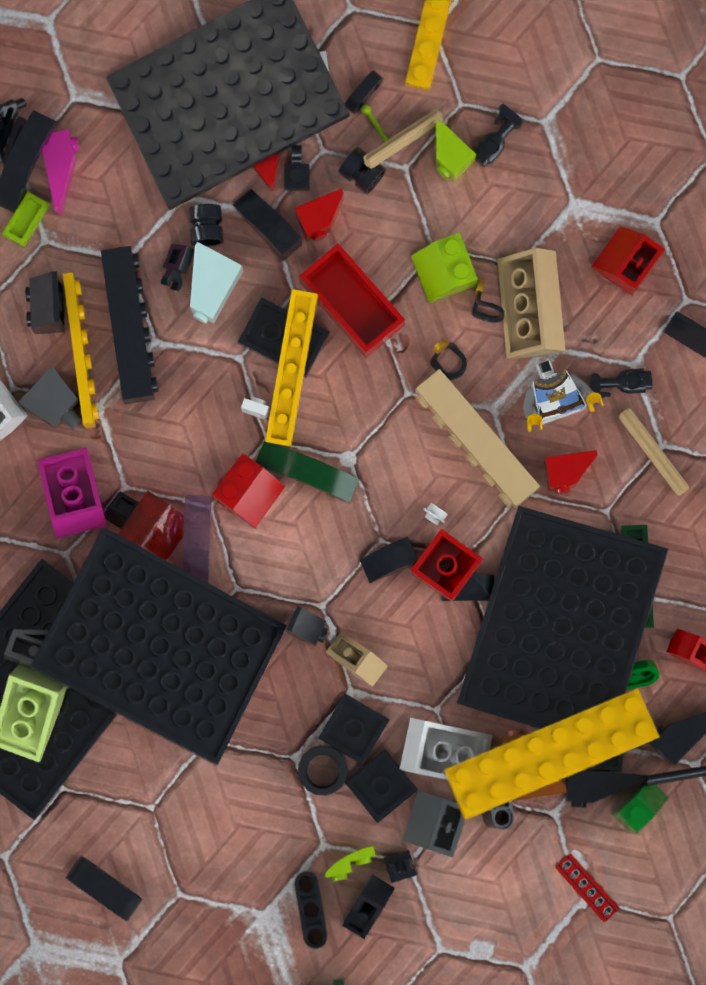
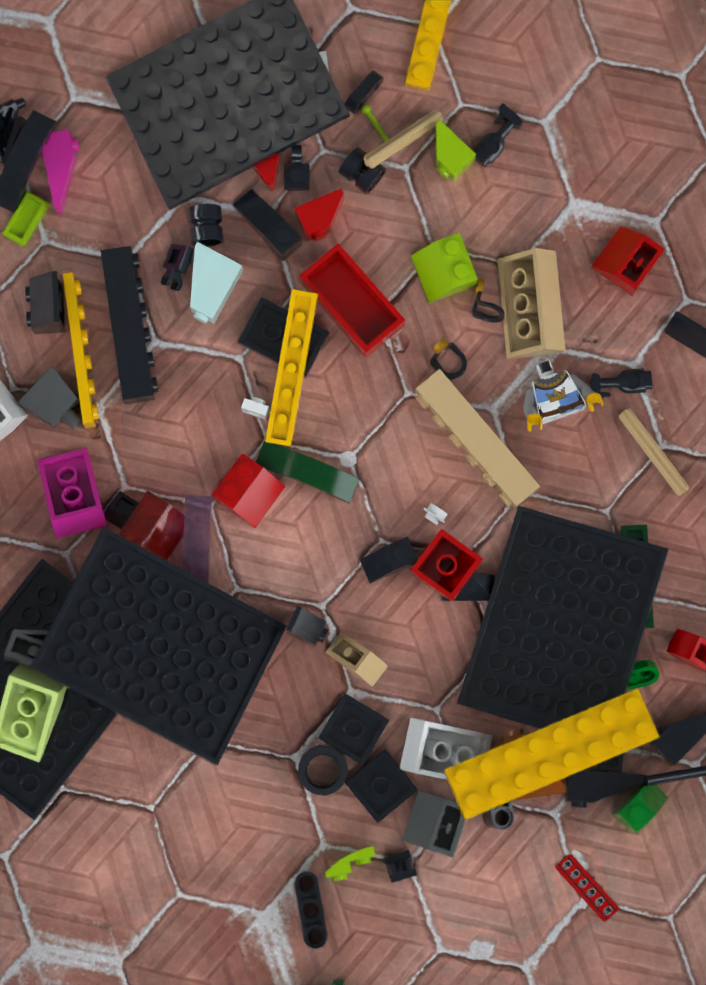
(104, 888): black beam -> none
(368, 906): black slope -> none
(566, 470): red slope -> none

